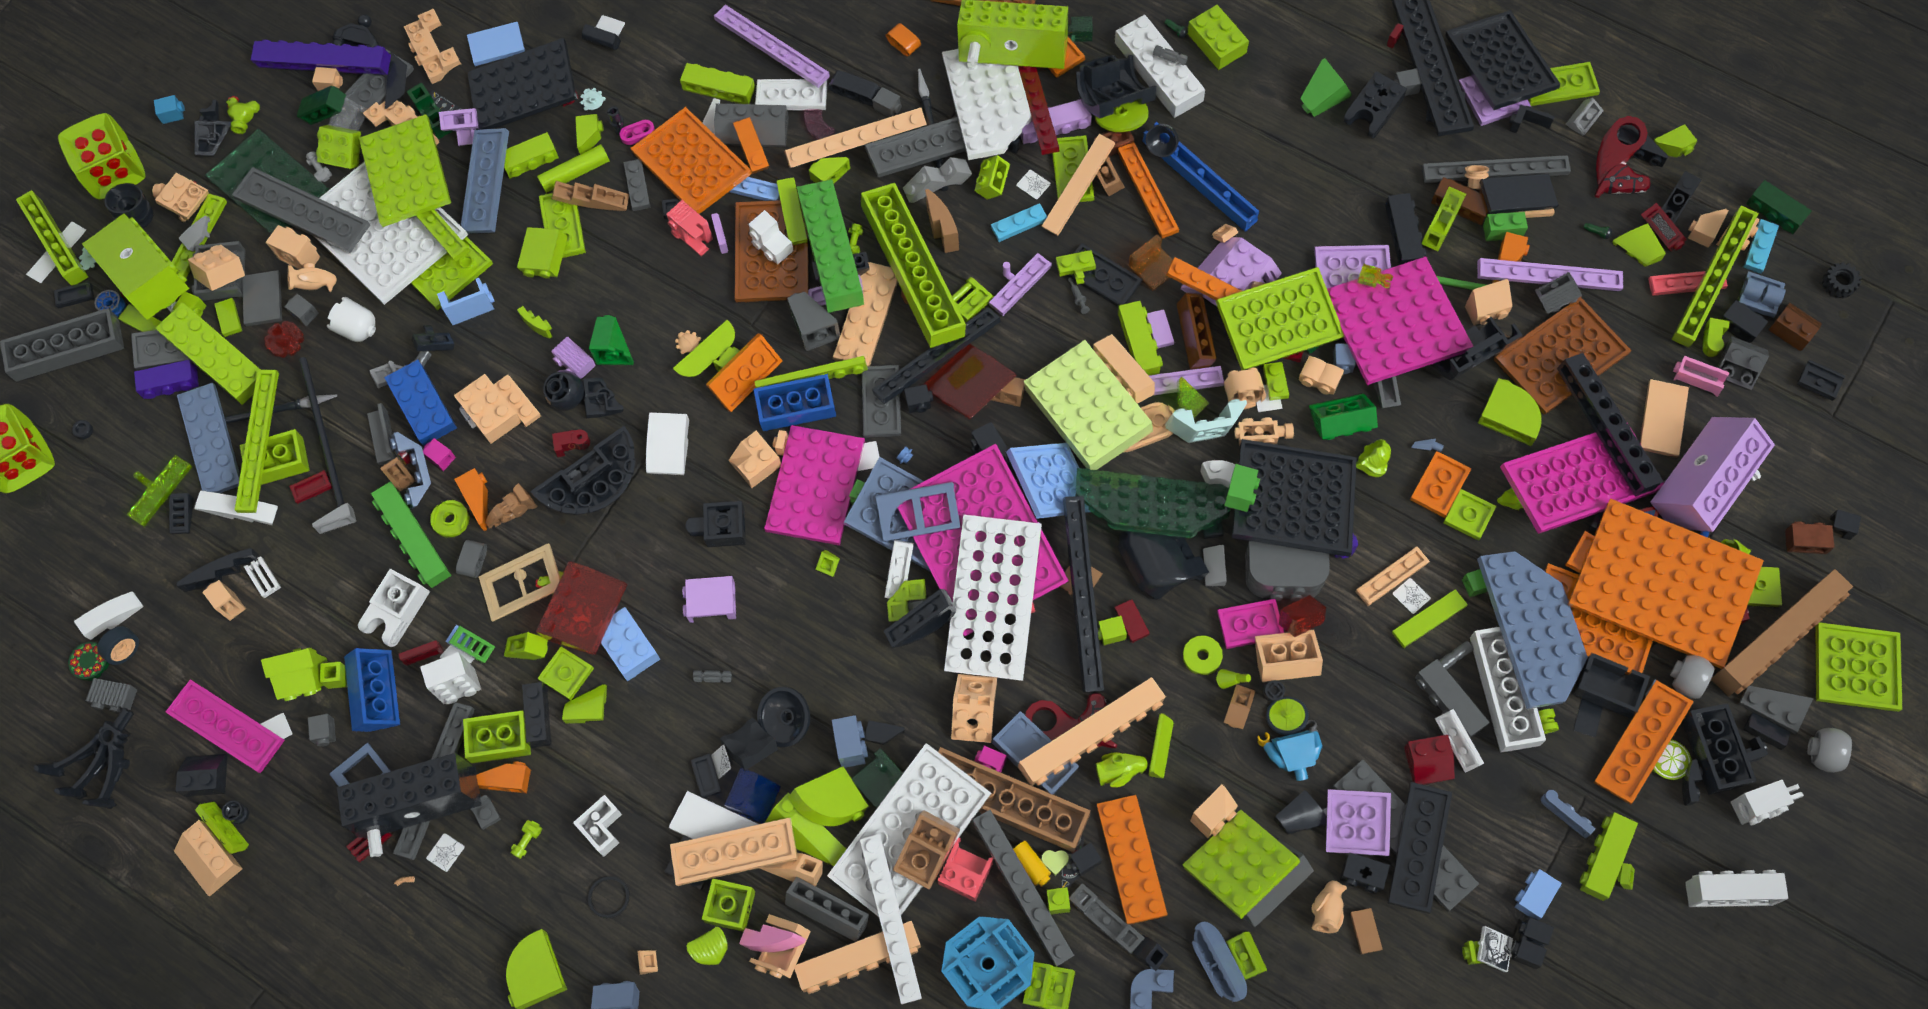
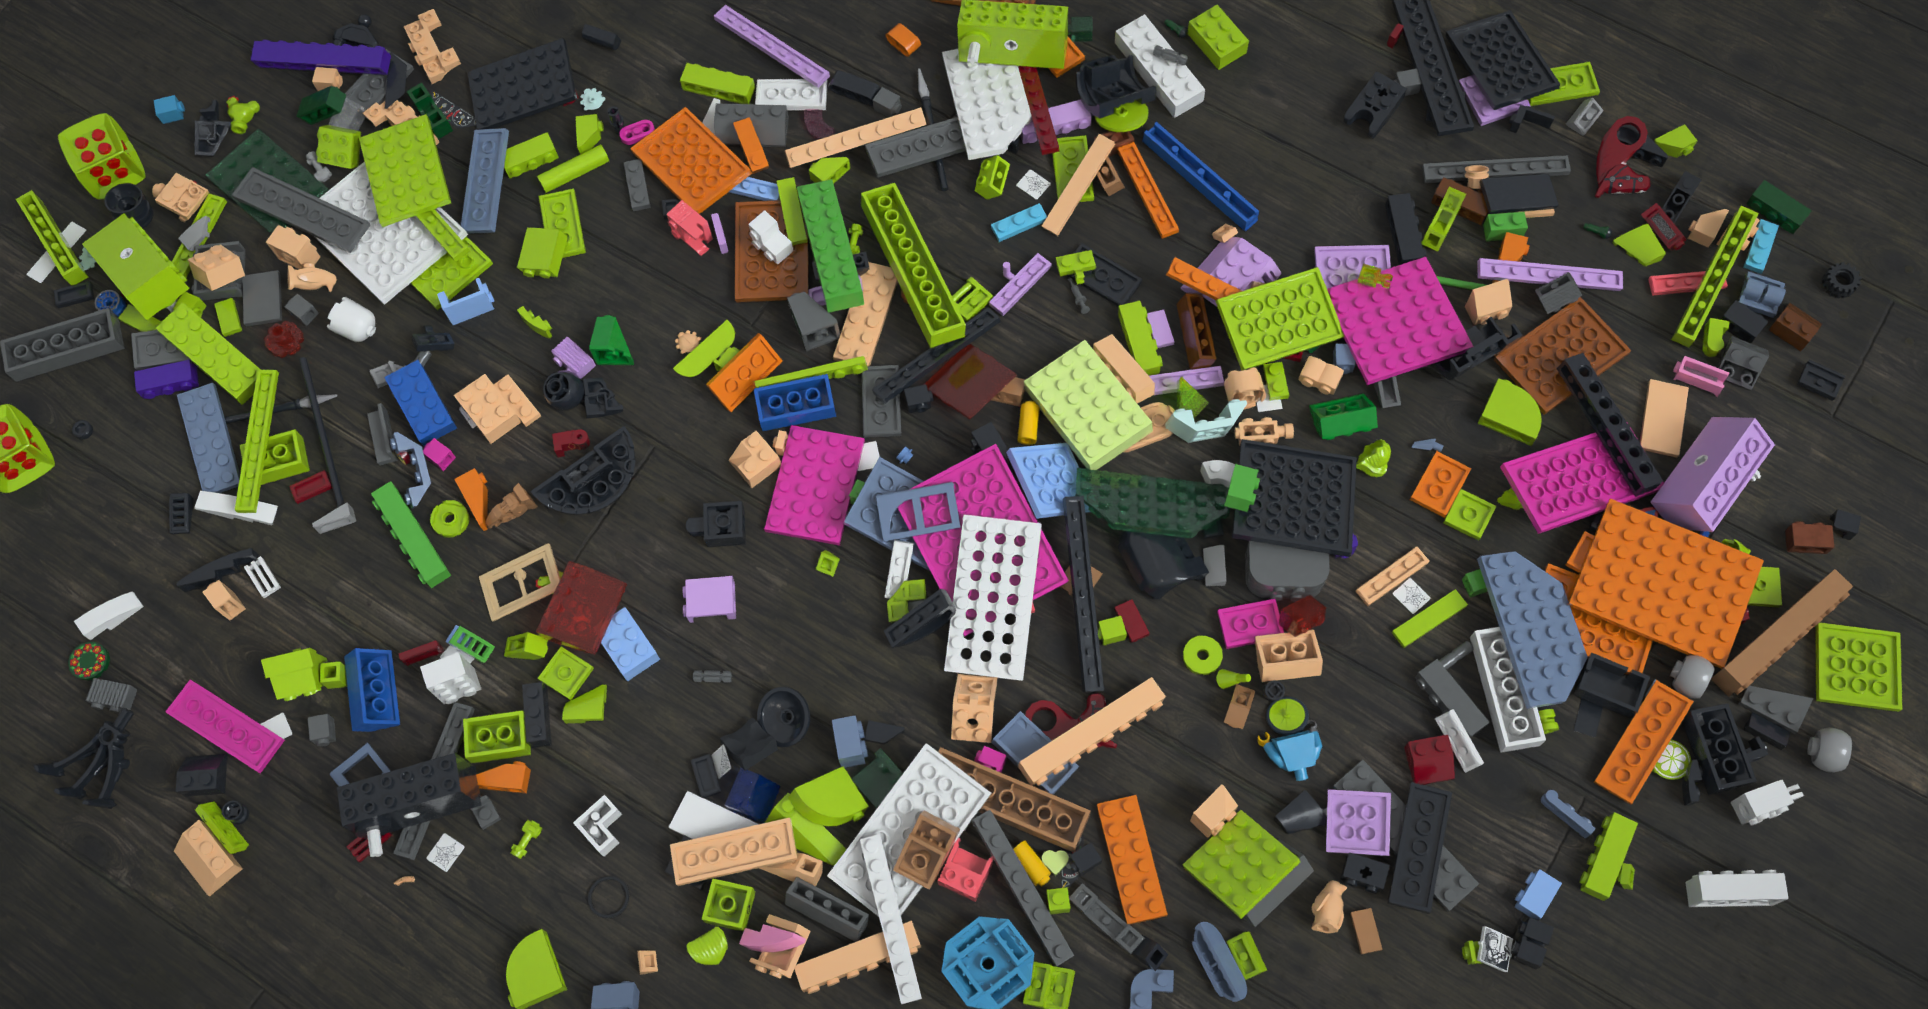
(118, 645): black wheel -> none
(158, 490): clear neon green plate -> none
(395, 605): white brick -> none
(398, 474): medium nougat slope -> none
(462, 122): lavender tile -> none
(471, 558): dark grey beam -> none
(495, 43): light blue tile -> none
(591, 197): medium nougat slope -> none
(610, 24): white sticker -> none
(667, 443): white slope -> none
(942, 222): medium nougat slope -> none
(951, 172): light grey arch -> none
(1028, 423): none -> yellow brick
(1119, 768): lime animal -> none
(1151, 263): clear orange bracket -> none
(1156, 145): black piece -> none
(1161, 746): lime slope -> none
(1324, 90): bright green slope -> none

